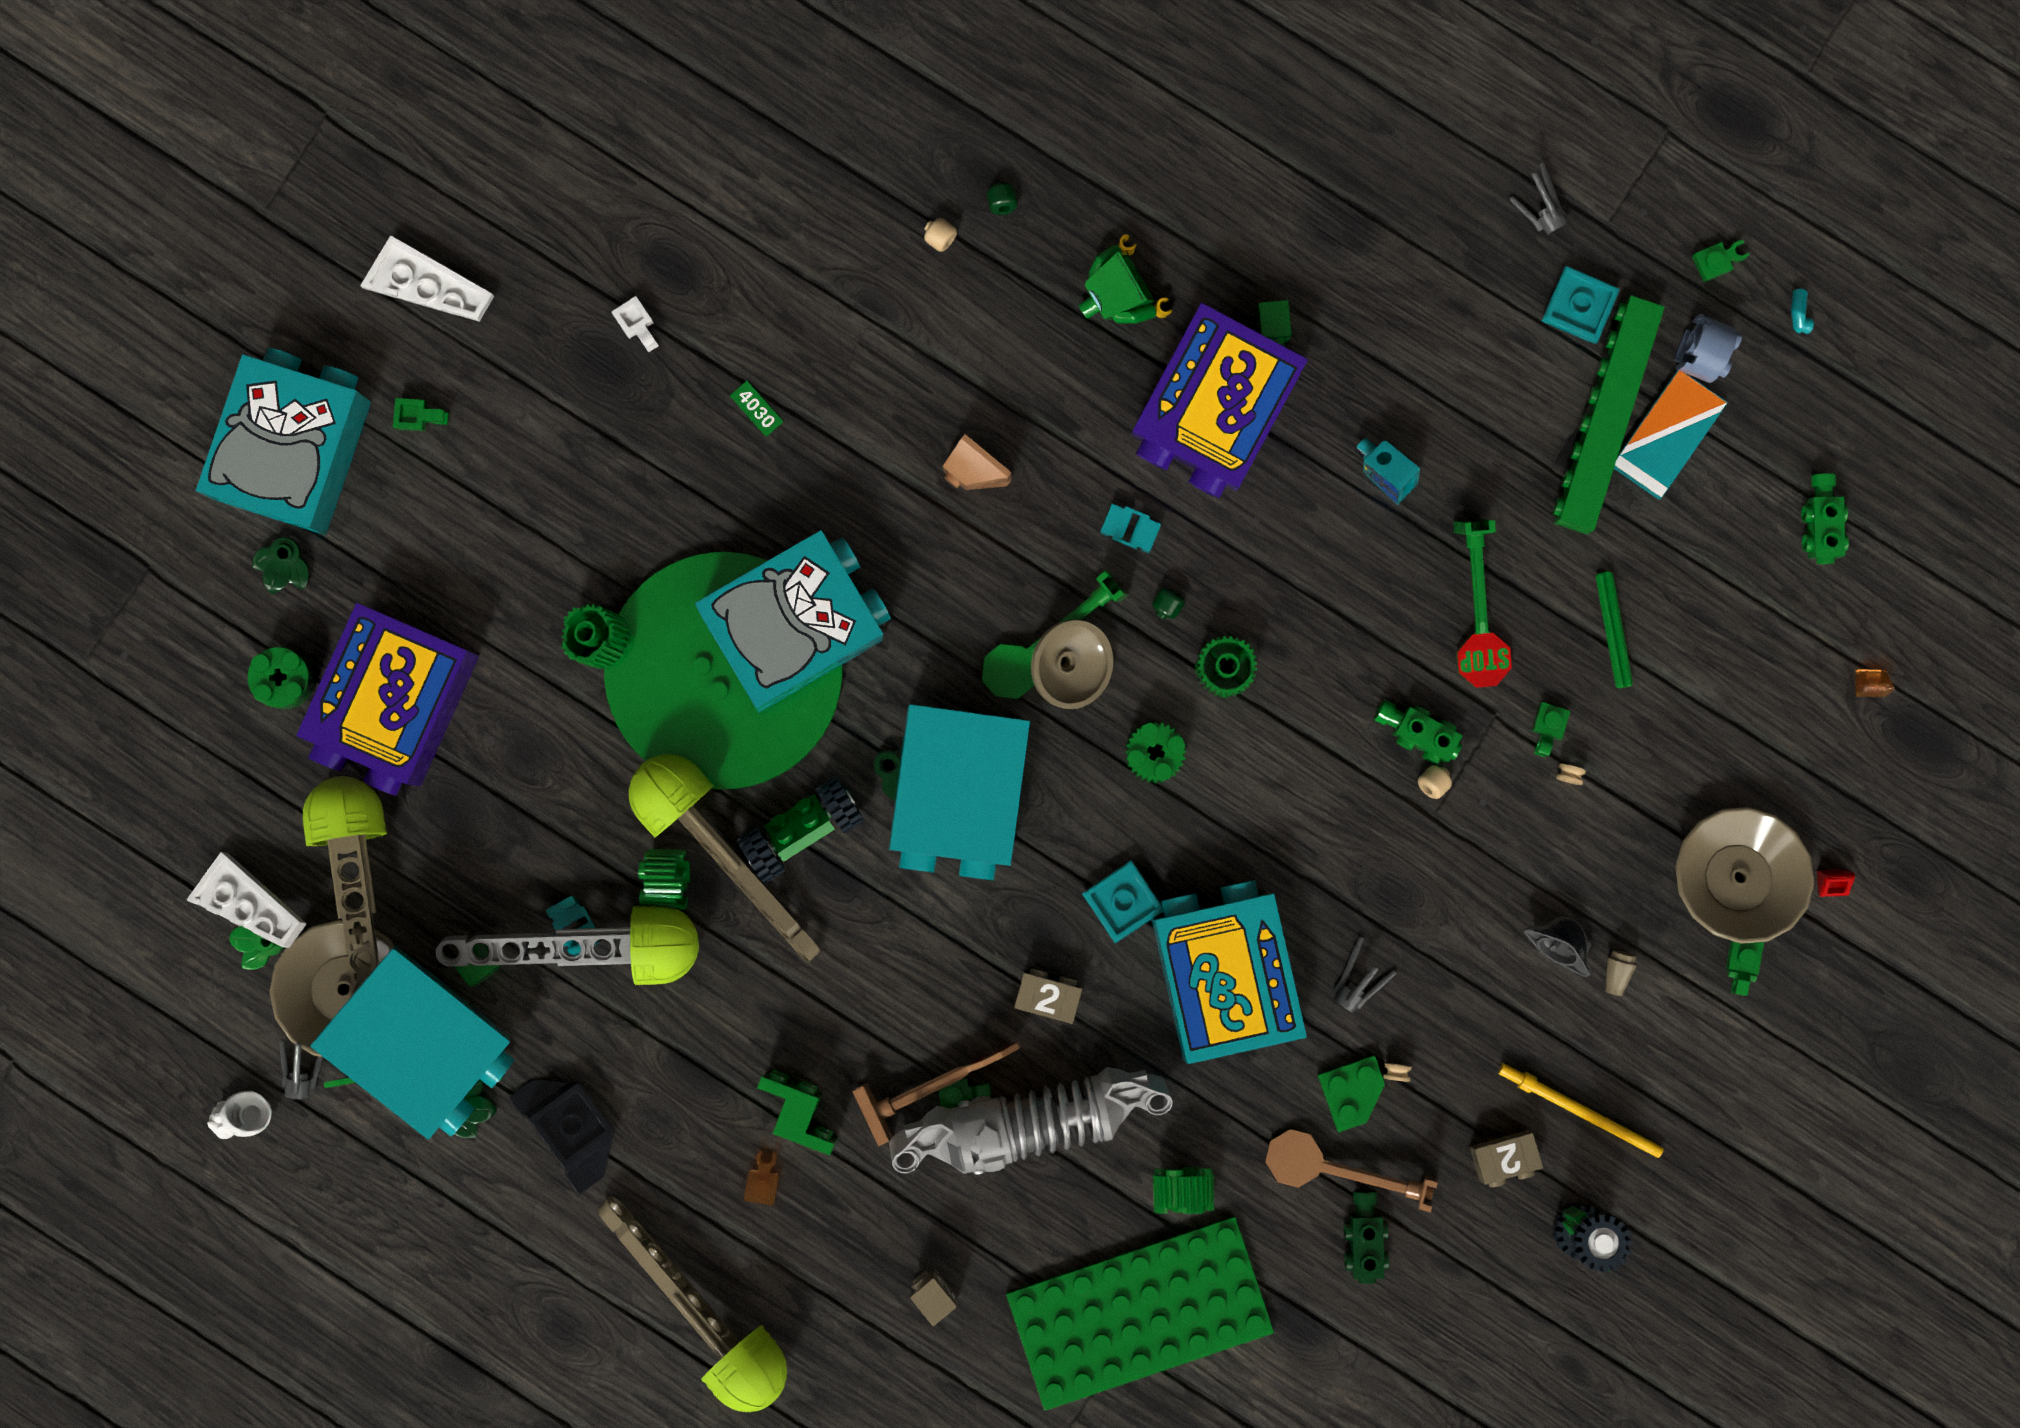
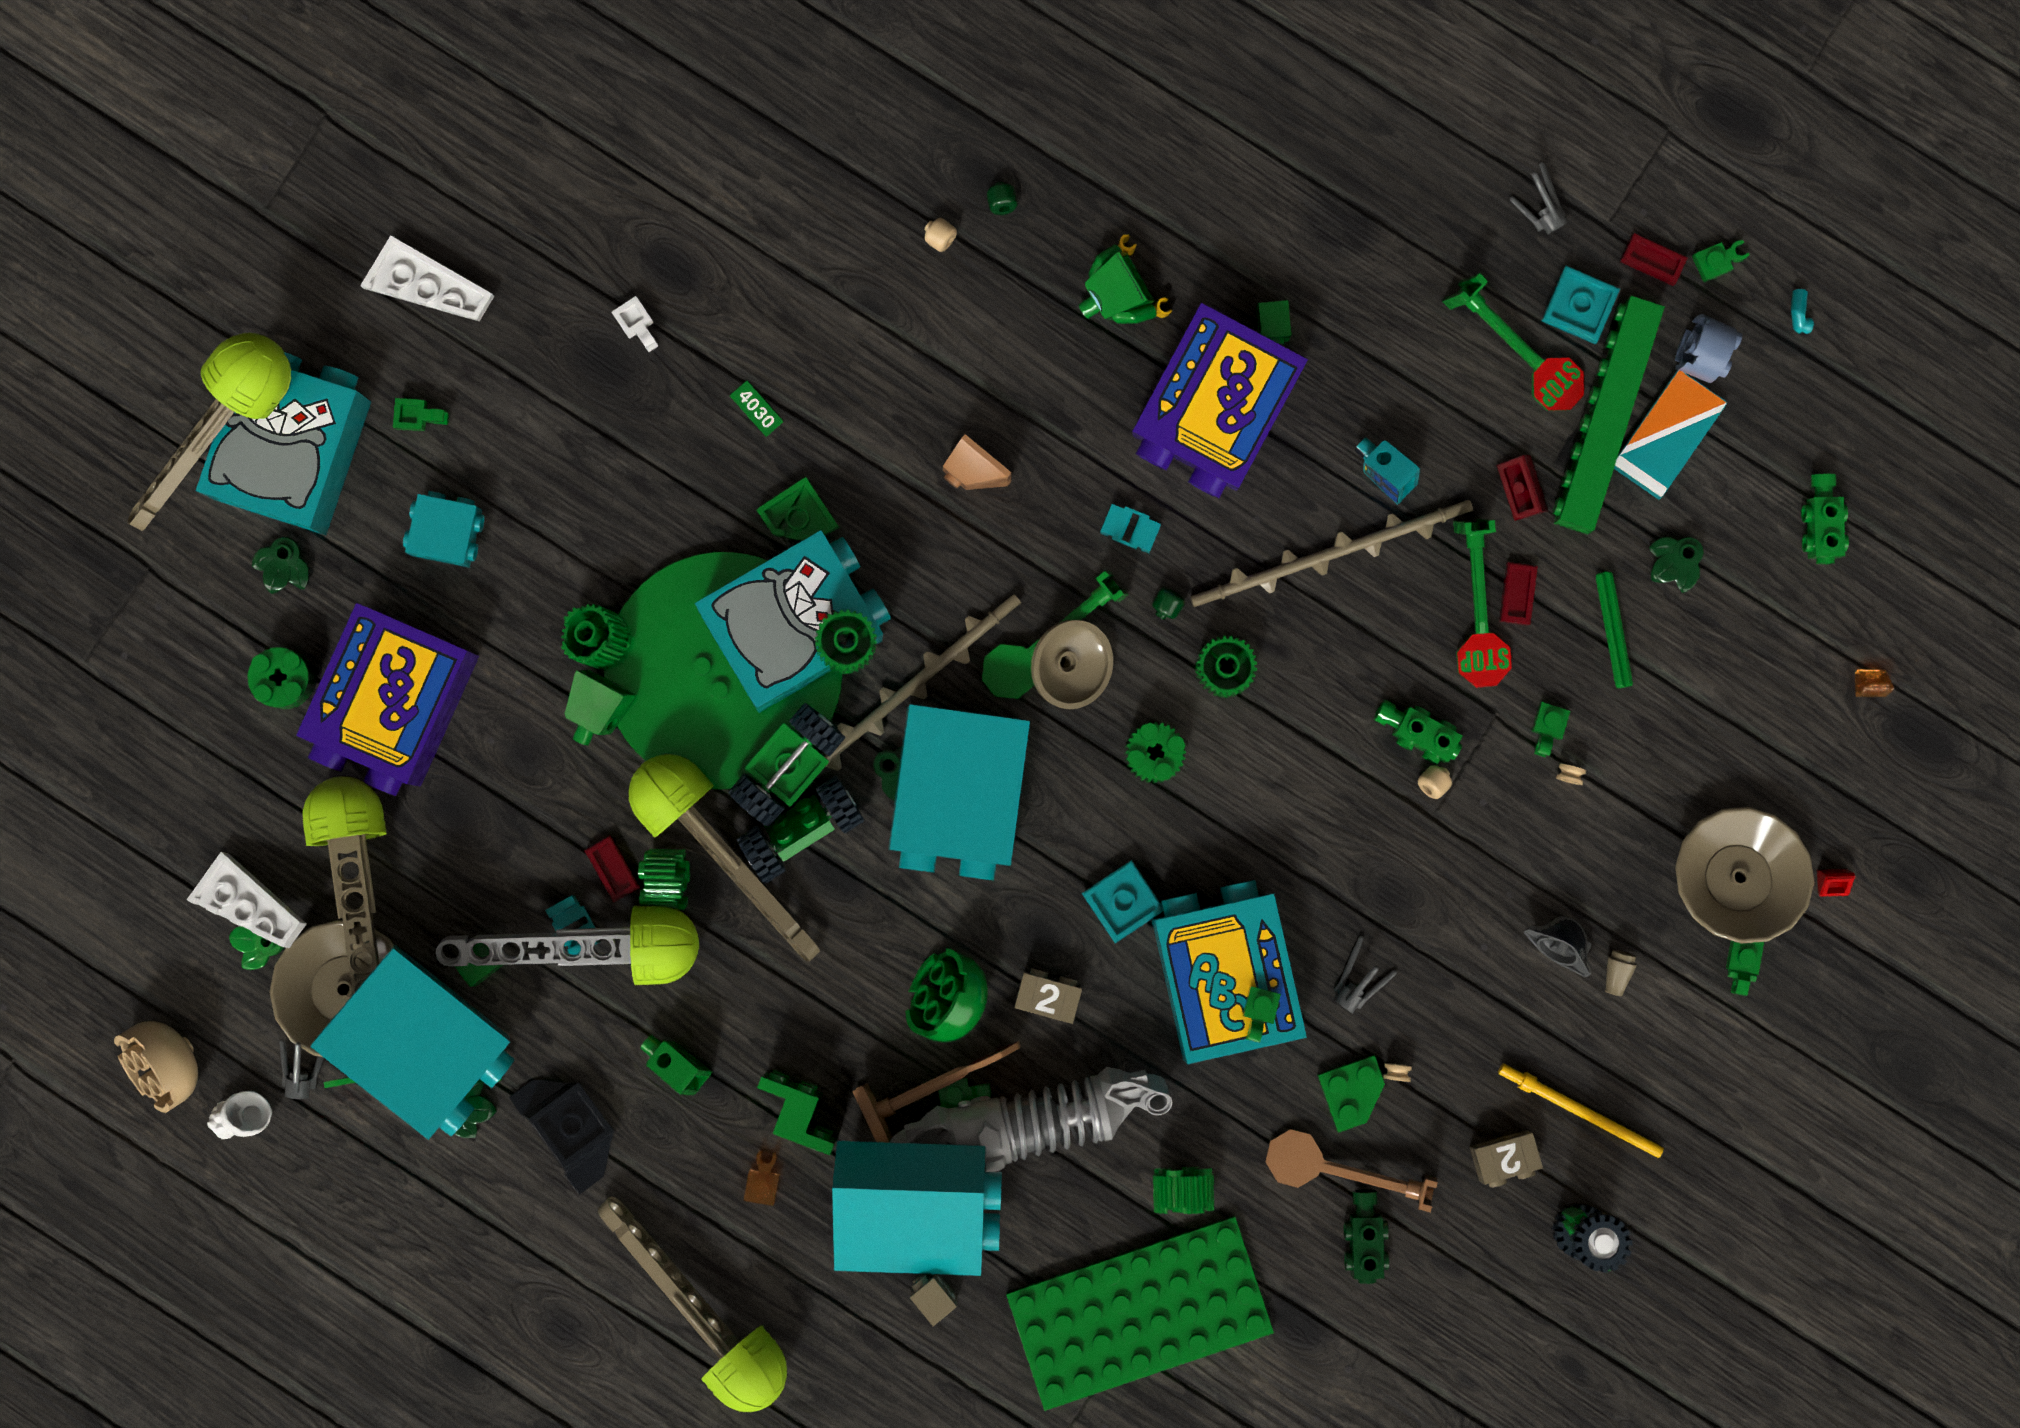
(169, 1057): none -> tan cylinder
(245, 377): none -> lime piece
(444, 529): none -> teal brick
(595, 705): none -> green torso
(612, 869): none -> dark red tile
(685, 1071): none -> green torso
(786, 764): none -> plate
(797, 513): none -> green plate
(845, 624): none -> green brick
(913, 1208): none -> teal brick
(917, 686): none -> dark tan plant
(959, 1003): none -> green cylinder
(1261, 1008): none -> green plate
(1320, 560): none -> dark tan plant
(1518, 593): none -> dark red tile
(1522, 487): none -> dark red slope
(1555, 381): none -> green piece
(1653, 259): none -> dark red tile
(1673, 565): none -> dark green plate

